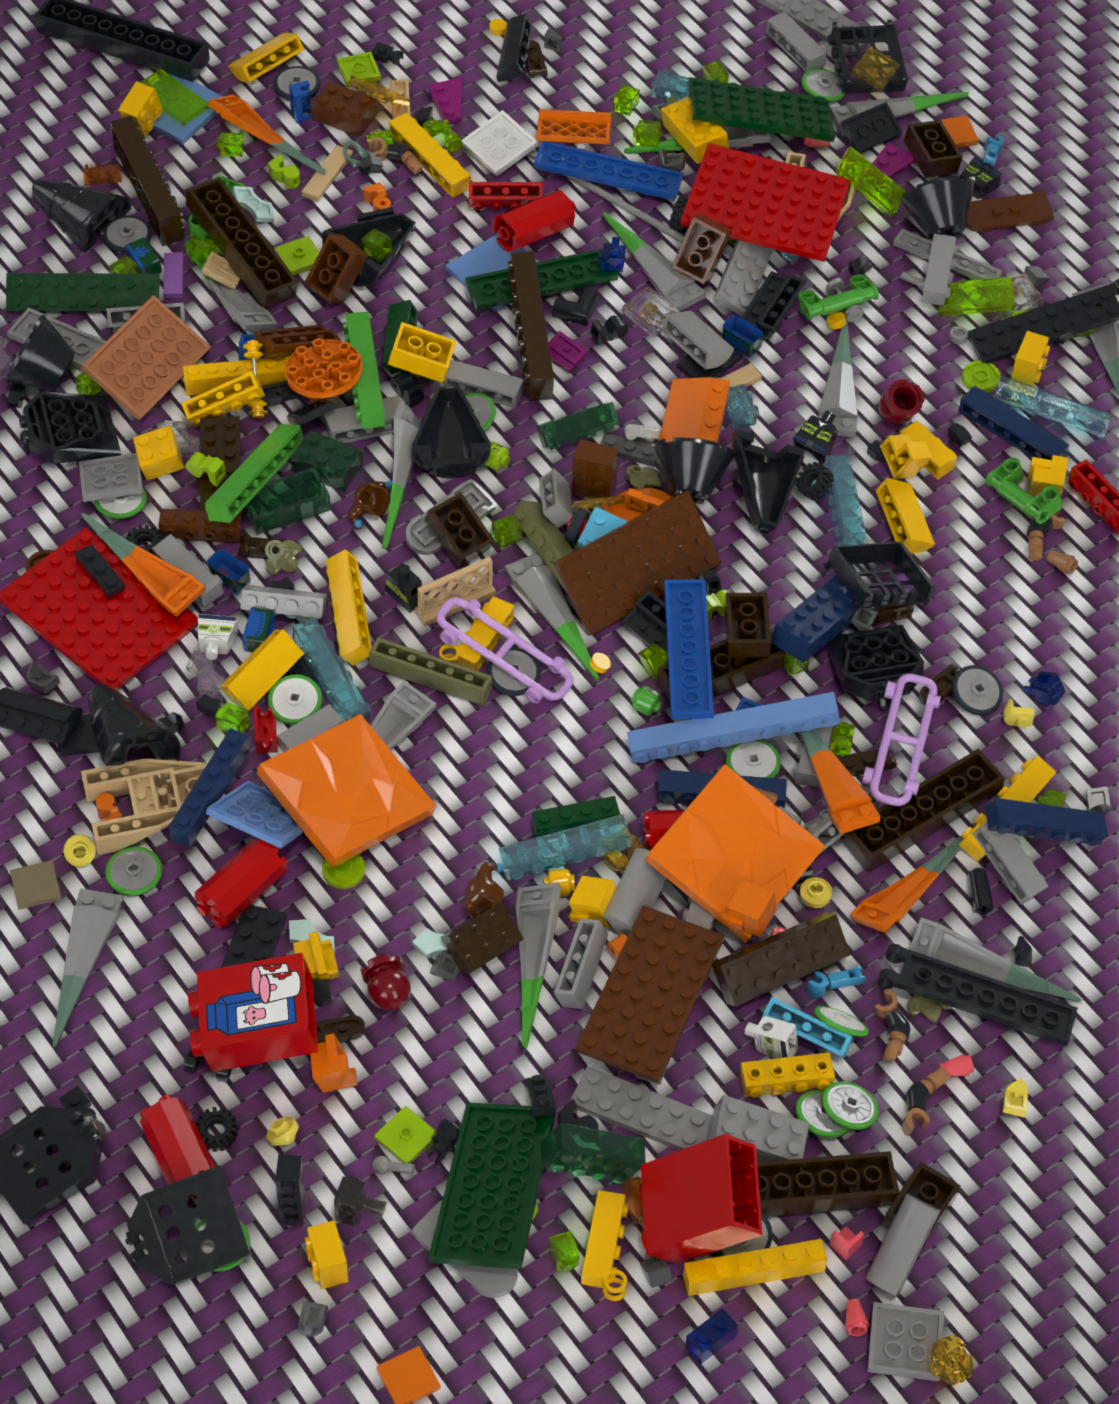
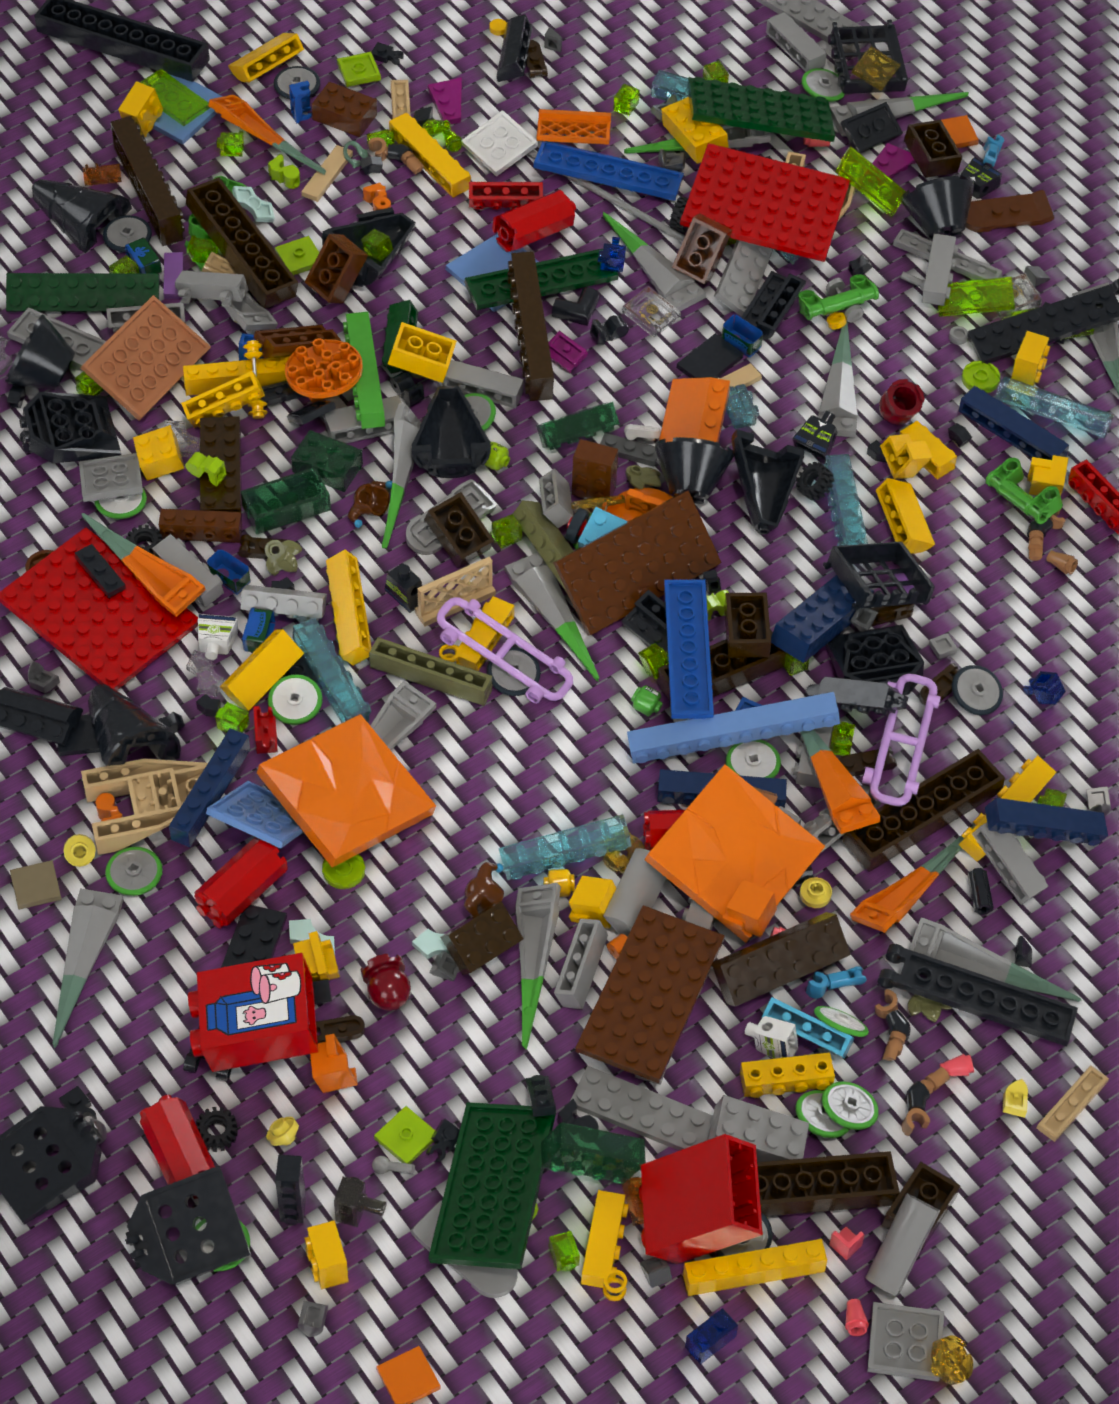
(211, 286): none -> light grey brick
(253, 473): bright green brick -> none
(309, 727): light grey brick -> none
(376, 89): clear yellow plate -> none
(572, 815): dark green brick -> none
(600, 663): yellow tile -> none
(647, 133): clear neon green brick -> none
(697, 339): light grey brick -> none
(861, 695): none -> hinge
(943, 646): none -> light grey plate
(1018, 715): light yellow plate -> none
(1072, 1103): none -> tan tile

